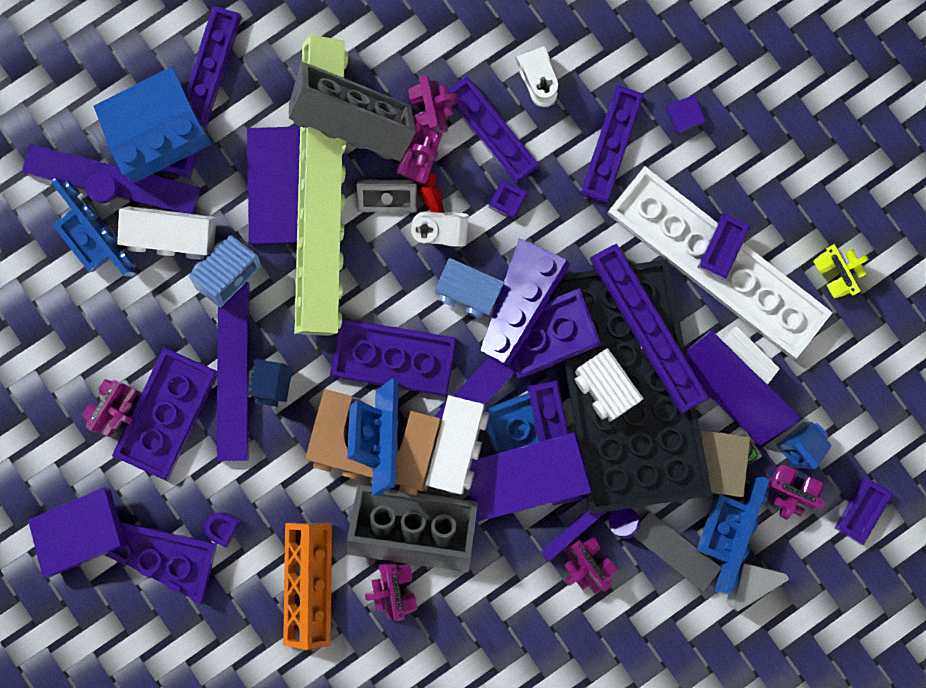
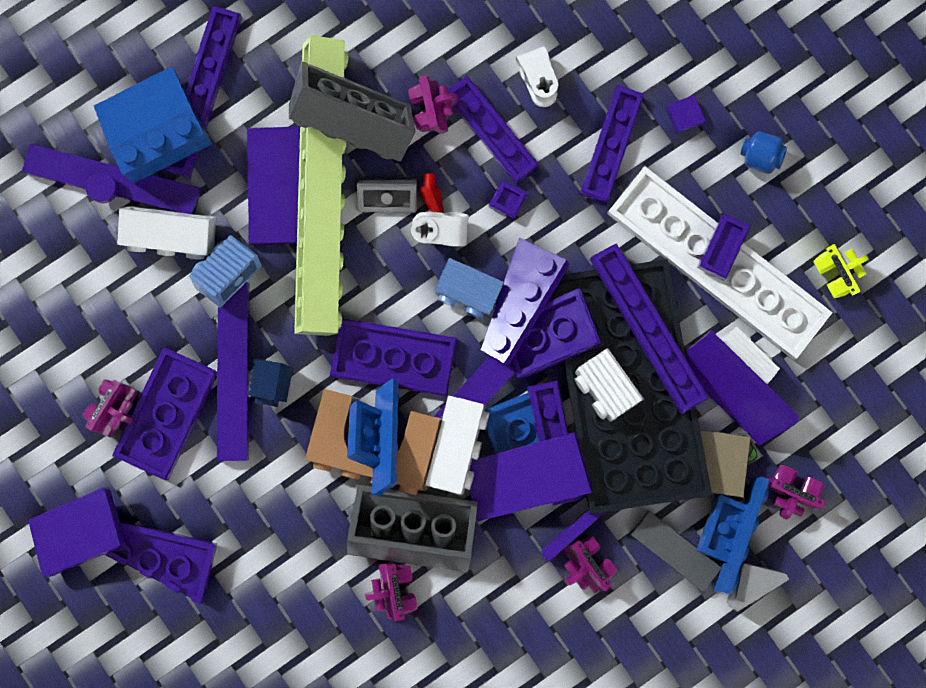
(86, 236): blue bracket -> none
(221, 528): dark purple tile -> none
(312, 585): orange fence -> none
(420, 154): magenta hips -> none
(624, 523): dark purple tile -> none
(764, 152): none -> blue head
(805, 445): blue slope -> none
(863, 511): dark purple tile -> none

